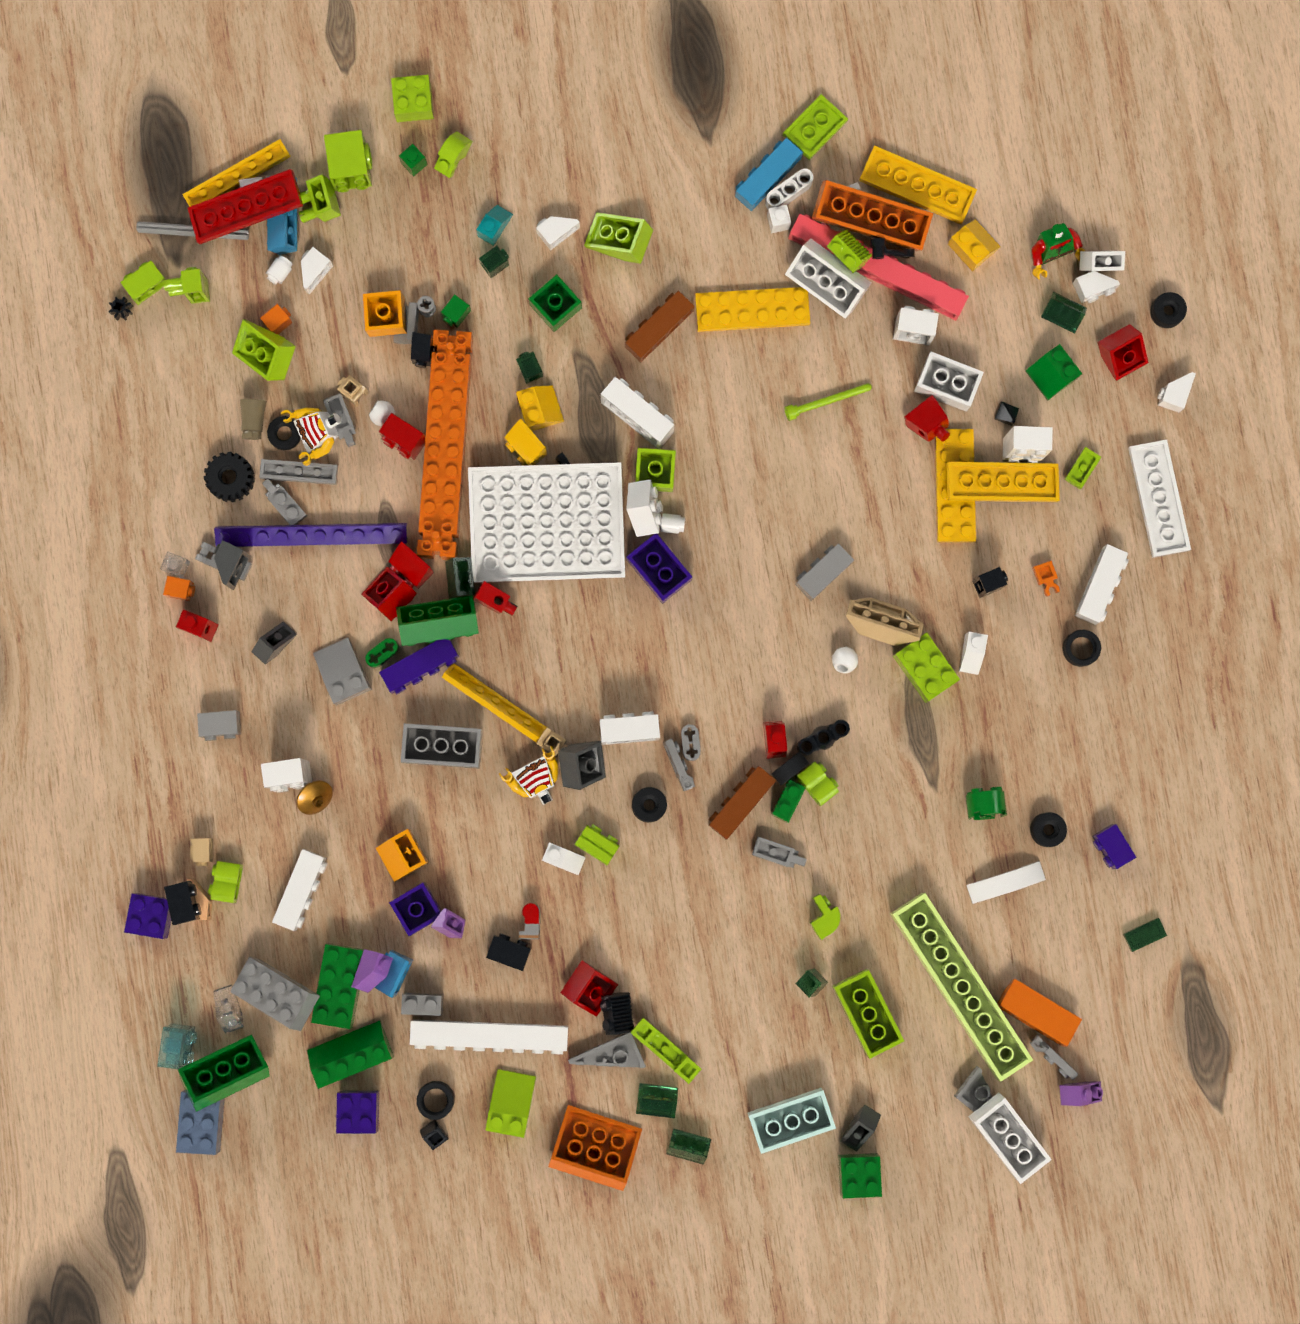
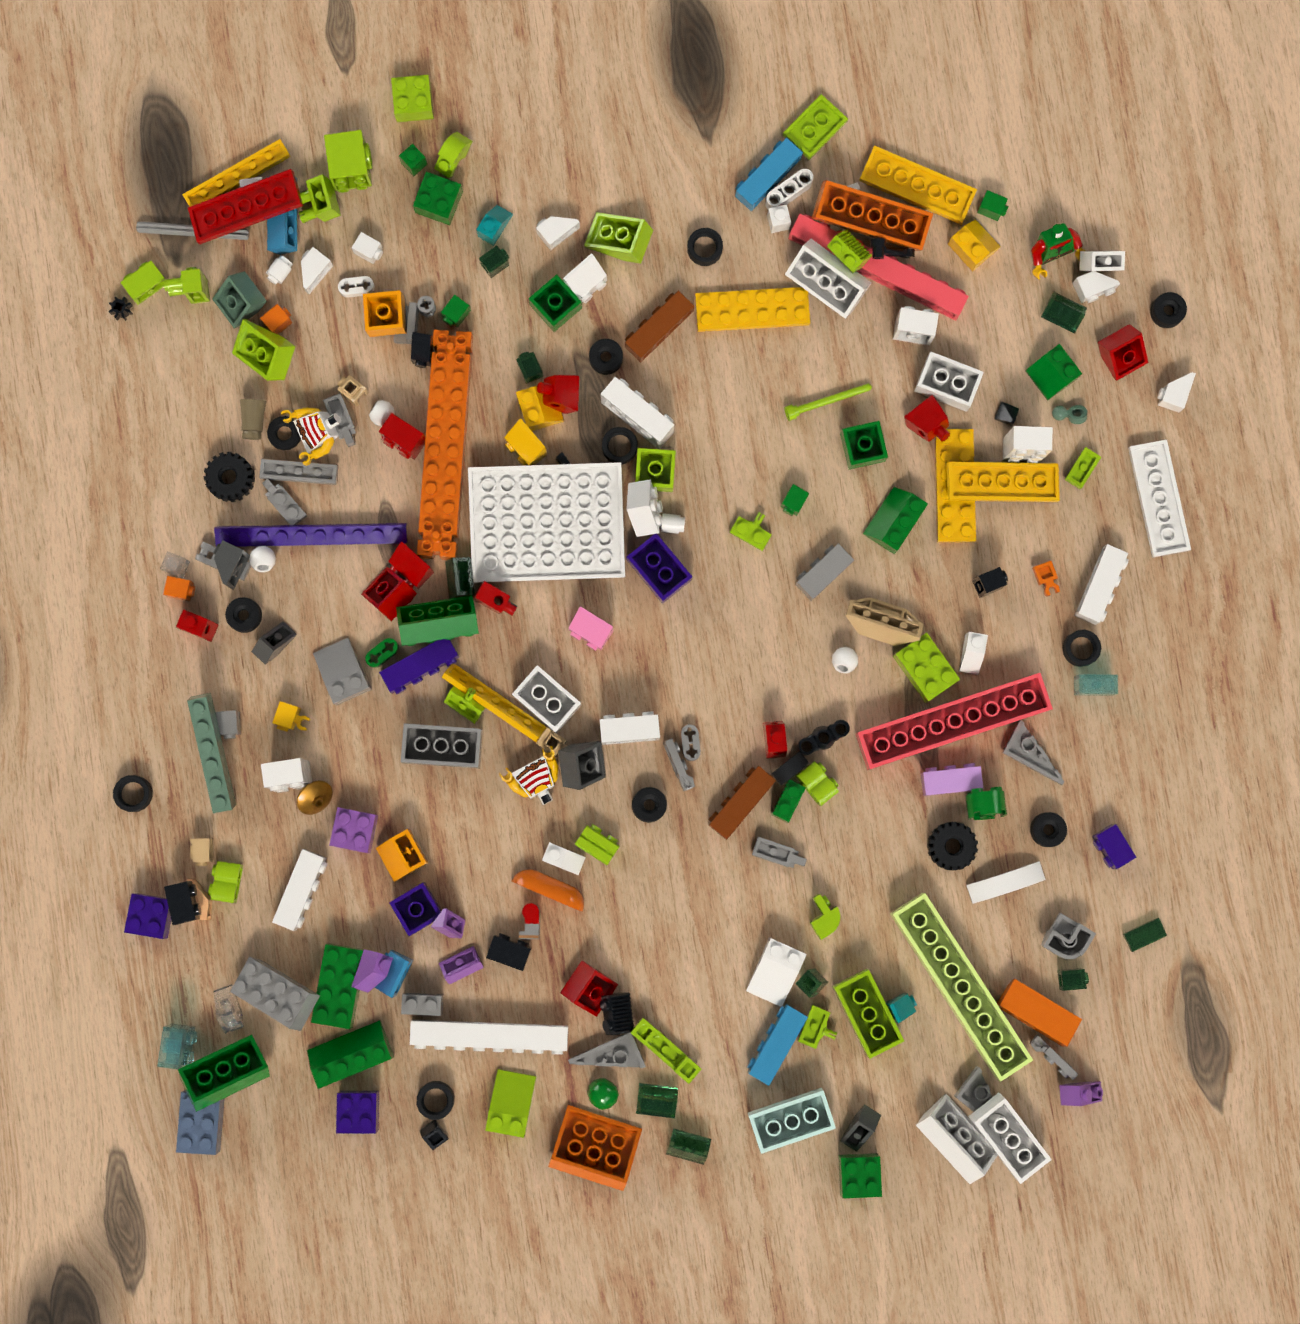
(117, 793): none -> black tyre
(211, 752): none -> sand green brick
(239, 298): none -> sand green slope
(251, 622): none -> black tyre
(262, 558): none -> white piece
(288, 716): none -> yellow brick
(353, 830): none -> medium lavender brick
(355, 282): none -> white beam
(367, 248): none -> white brick
(438, 198): none -> green brick
(461, 965): none -> medium lavender slope
(464, 704): none -> lime plate
(546, 699): none -> white brick
(550, 888): none -> orange brick
(560, 392): none -> red torso
(586, 278): none -> white slope
(590, 628): none -> bright pink slope
(600, 347): none -> black tyre
(602, 1093): none -> green hair
(619, 431): none -> black tyre
(705, 232): none -> black tyre
(751, 531): none -> lime plate
(776, 972): none -> white slope
(777, 1045): none -> dark azure brick
(794, 500): none -> green brick
(815, 1027): none -> lime plate
(864, 445): none -> green brick
(895, 519): none -> green slope
(901, 1007): none -> teal slope
(938, 850): none -> black tyre
(951, 779): none -> lavender brick
(953, 721): none -> coral brick
(957, 1139): none -> white slope
(993, 206): none -> green brick
(1025, 750): none -> light grey wing
(1067, 938): none -> light grey brick
(1072, 979): none -> clear green brick
(1076, 414): none -> sand green plate
(1095, 685): none -> clear light blue brick

